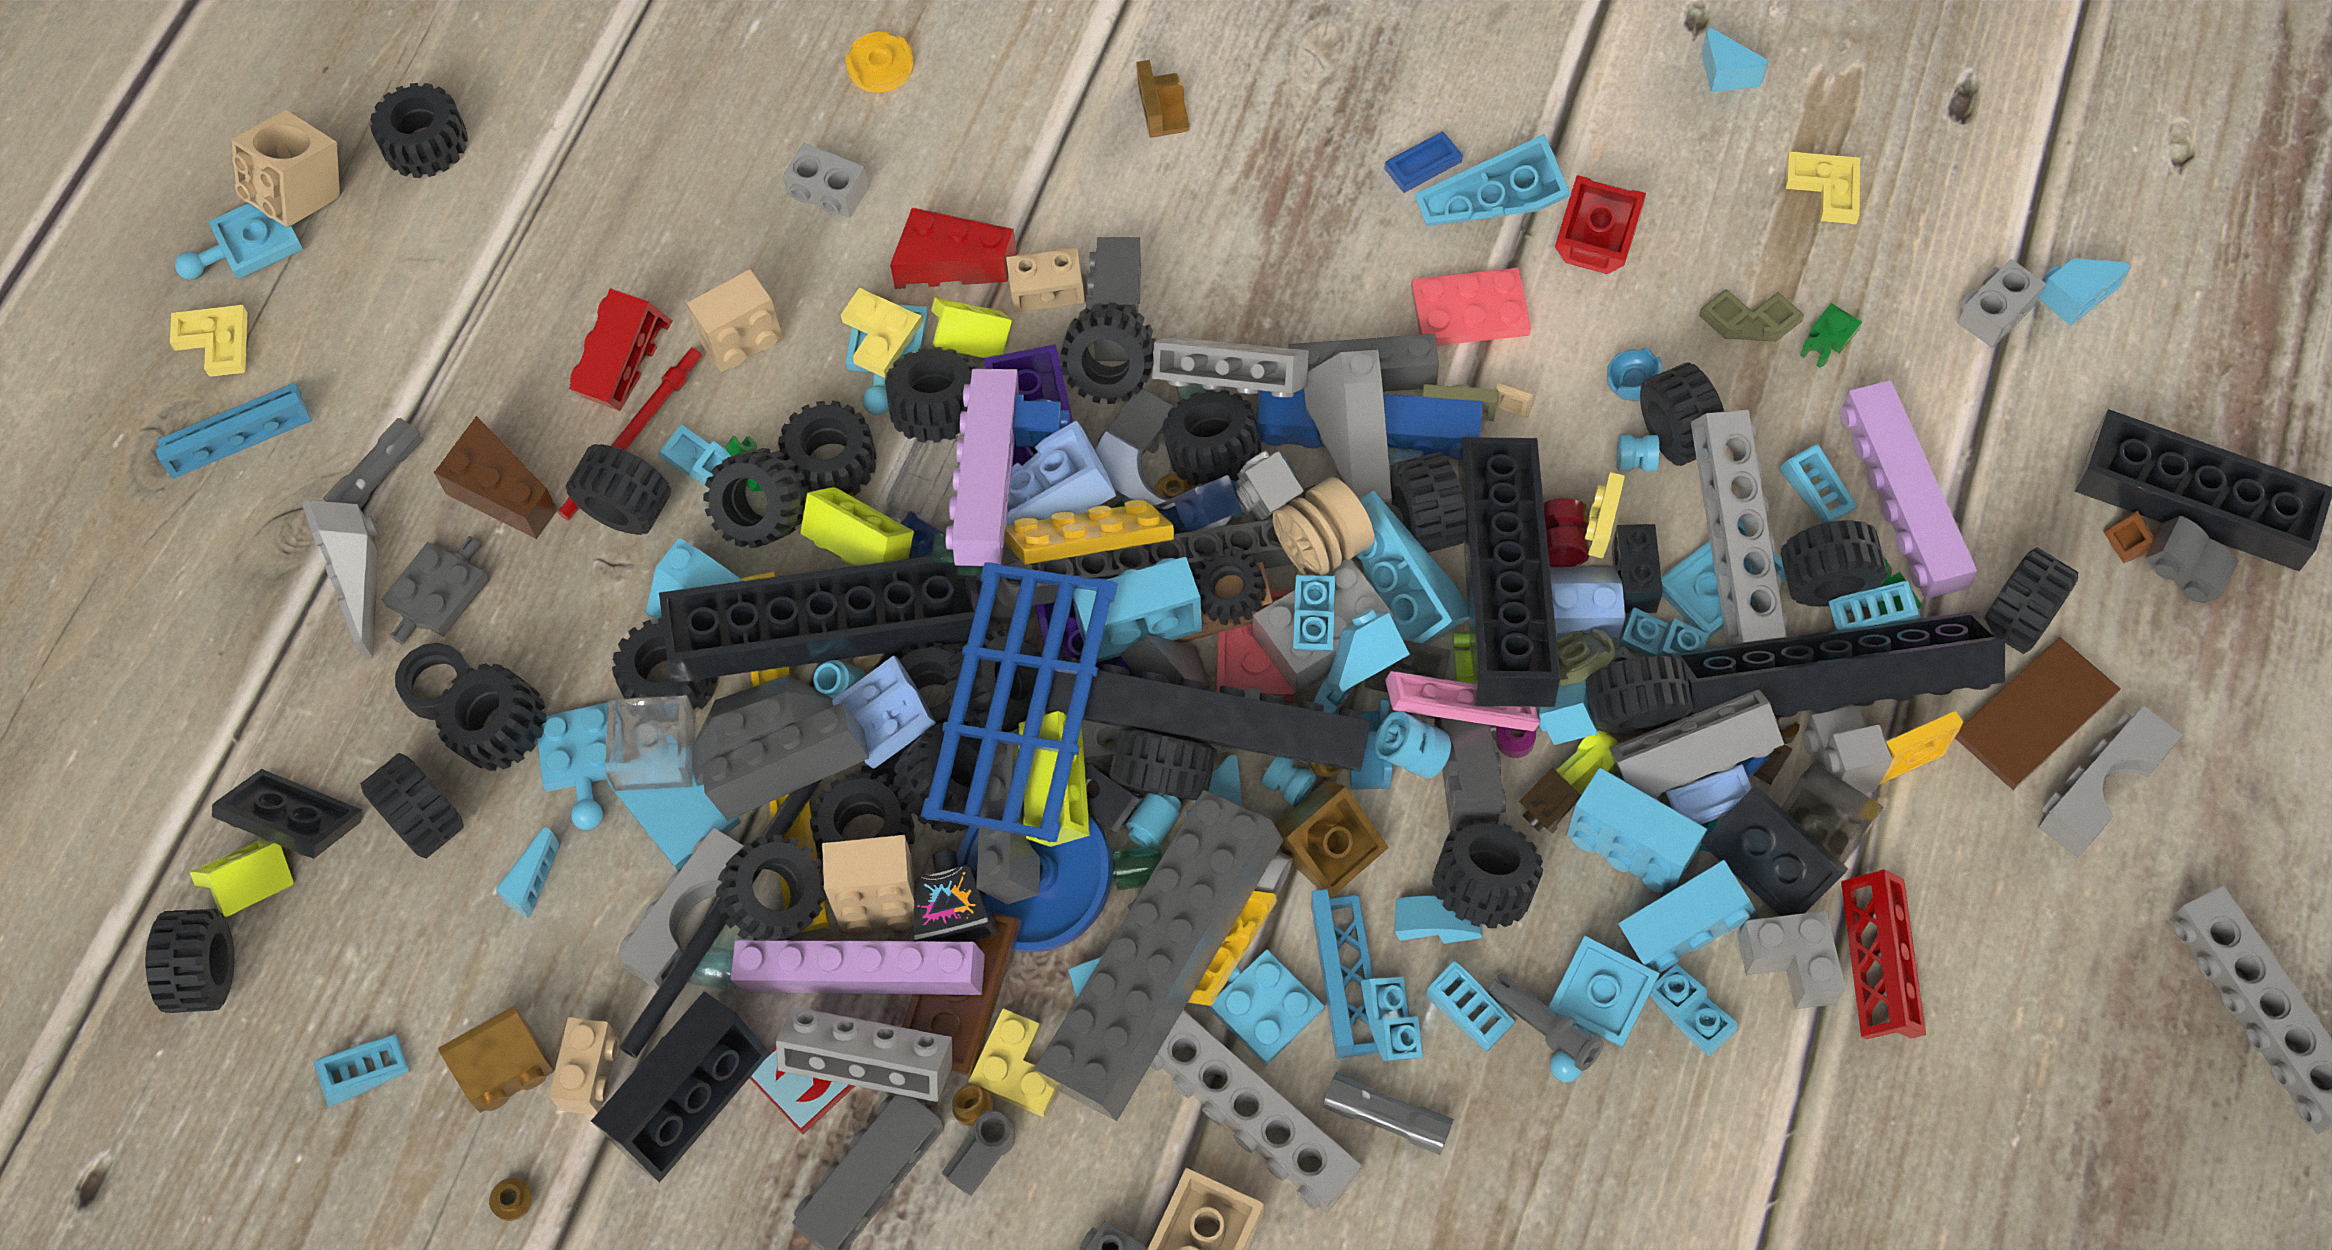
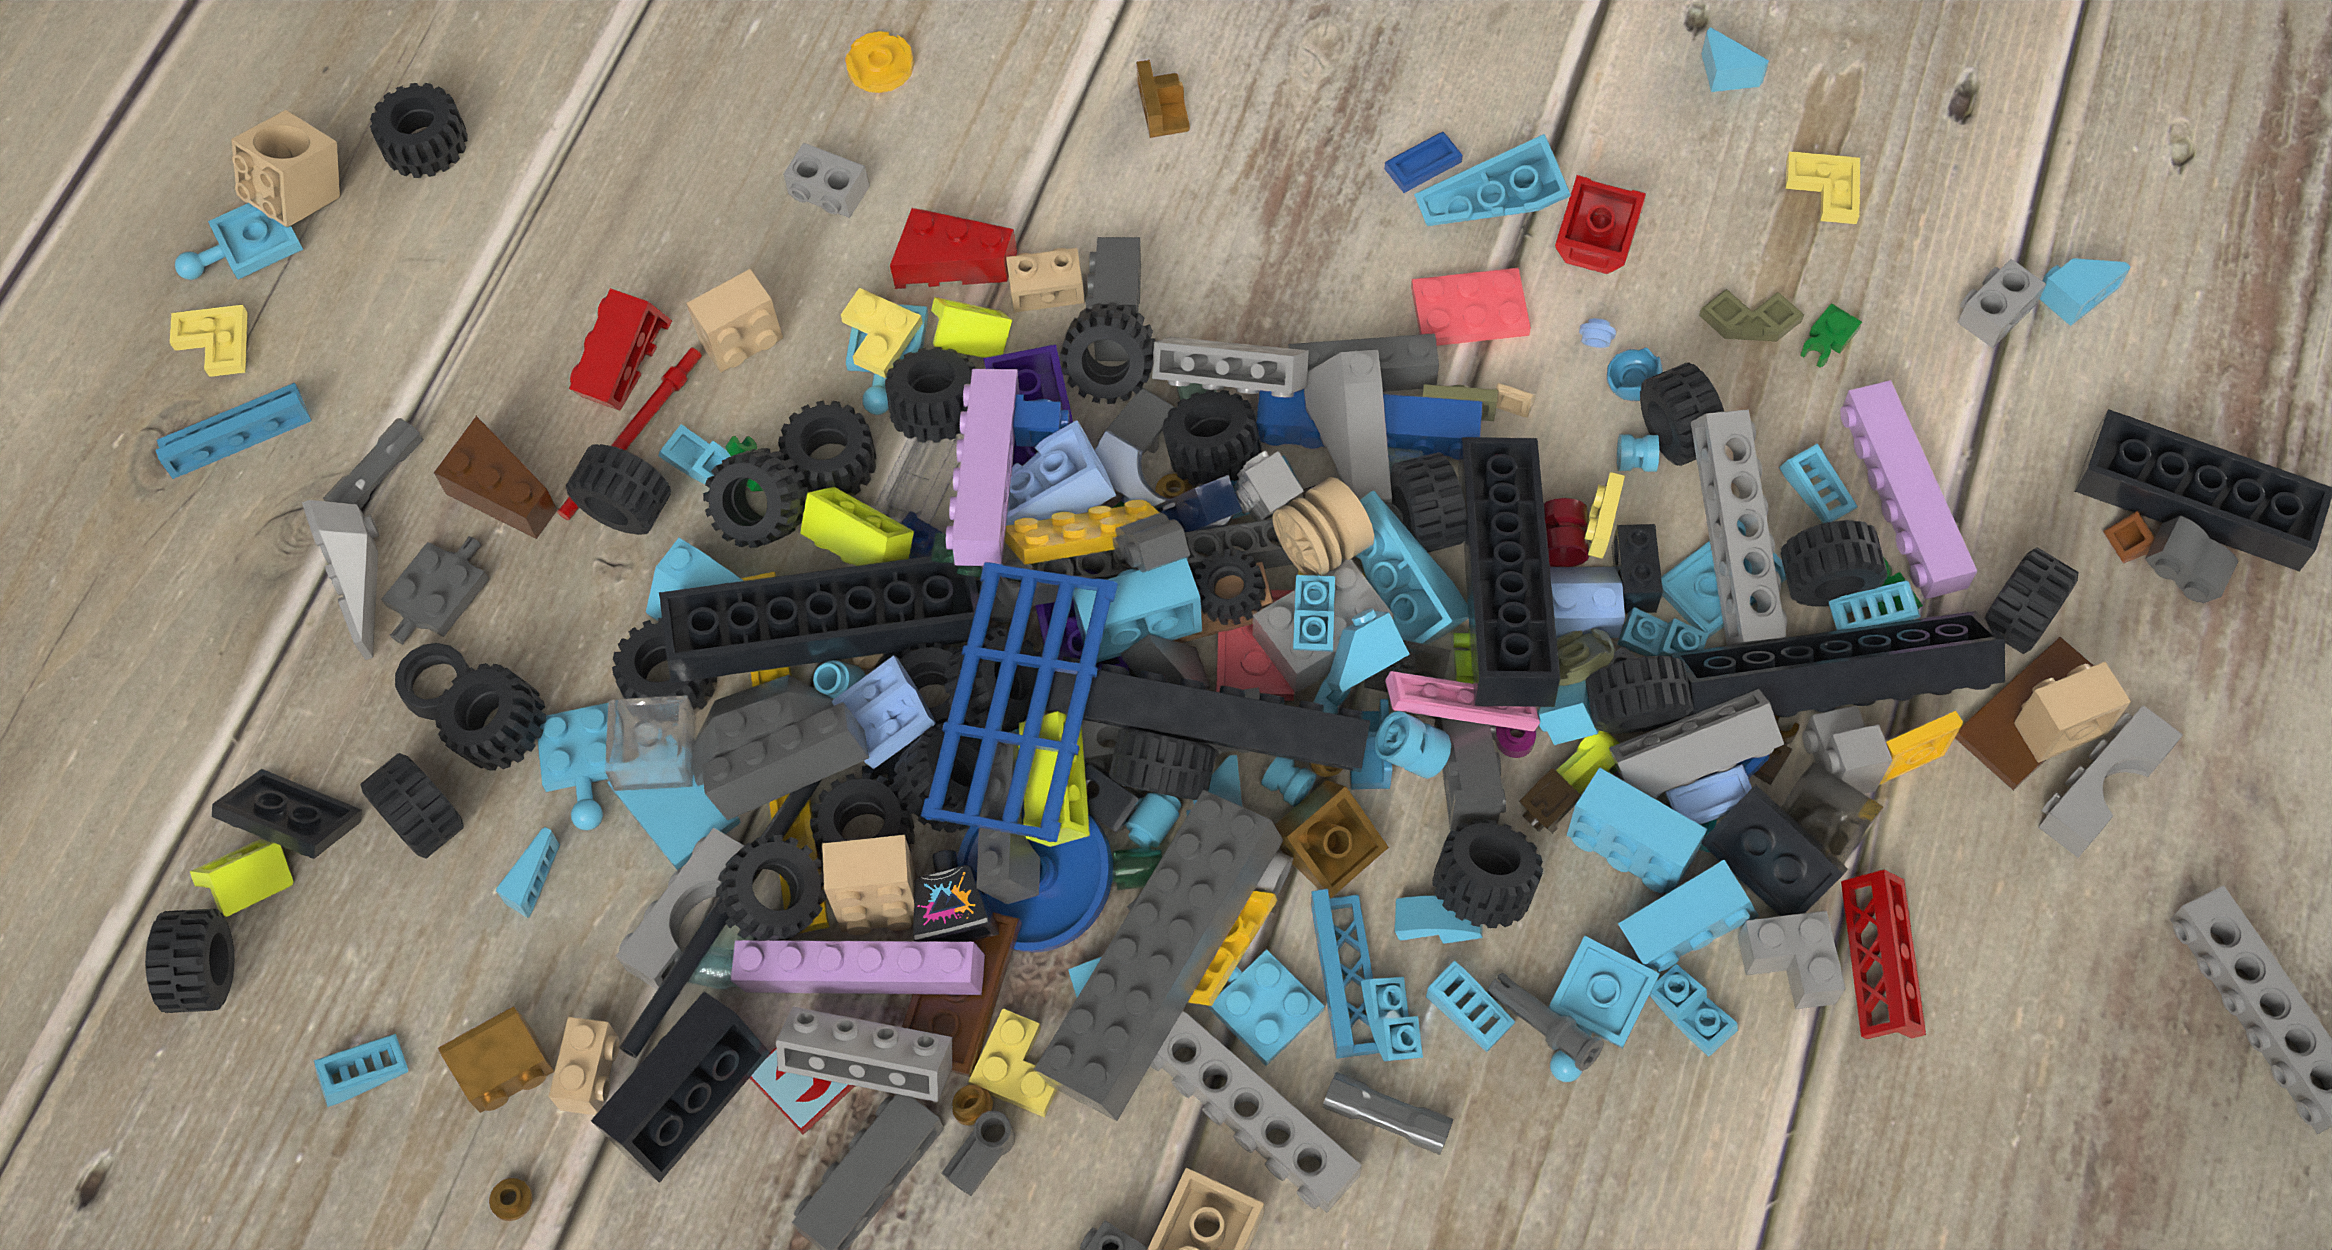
(1151, 542): none -> dark grey brick
(1597, 333): none -> light blue plate
(2071, 710): none -> tan brick

